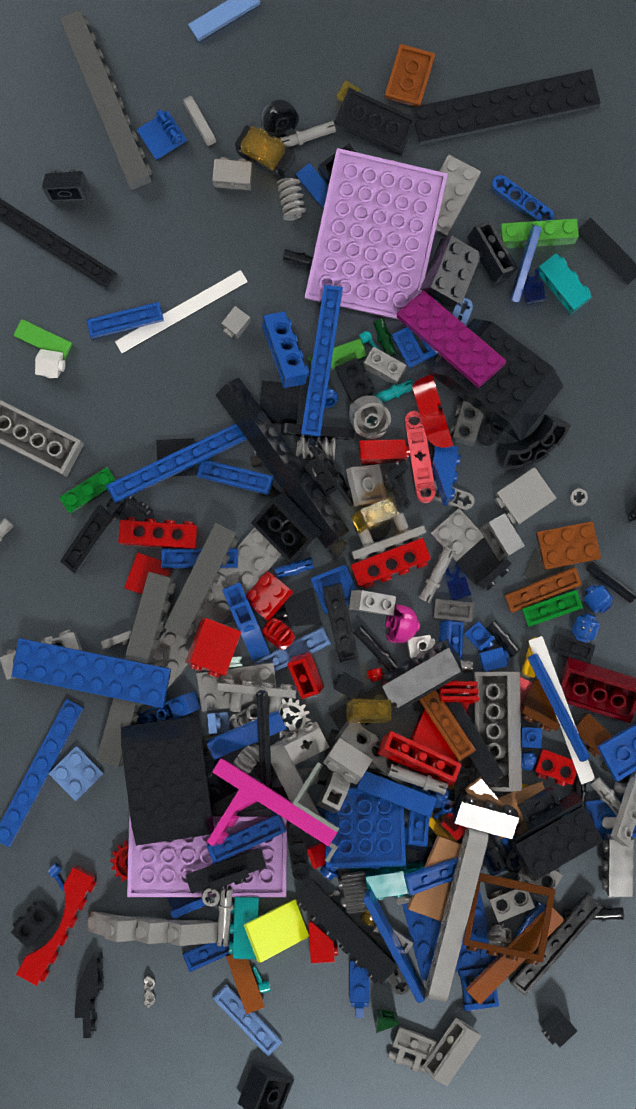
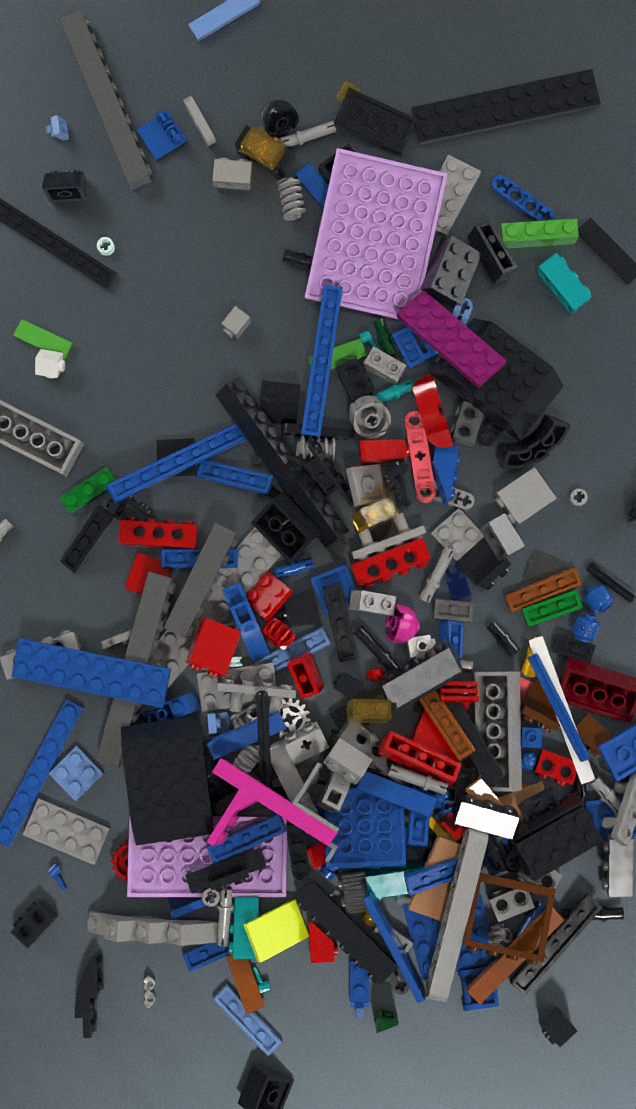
(58, 128): none -> medium blue tile
(66, 831): none -> light grey plate
(76, 889): red arch -> none
(111, 248): none -> light aqua bush
(125, 320): blue tile -> none
(182, 311): white sticker -> none
(289, 375): blue brick -> none
(331, 398): blue piece -> none
(409, 75): dark orange plate -> none
(413, 1043): light grey plate -> none
(451, 1051): light grey brick -> none
(479, 637): blue bracket -> none
(493, 659): blue brick -> none
(525, 263): tile -> none
(534, 290): clear blue plate -> none
(568, 545): dark orange plate -> none

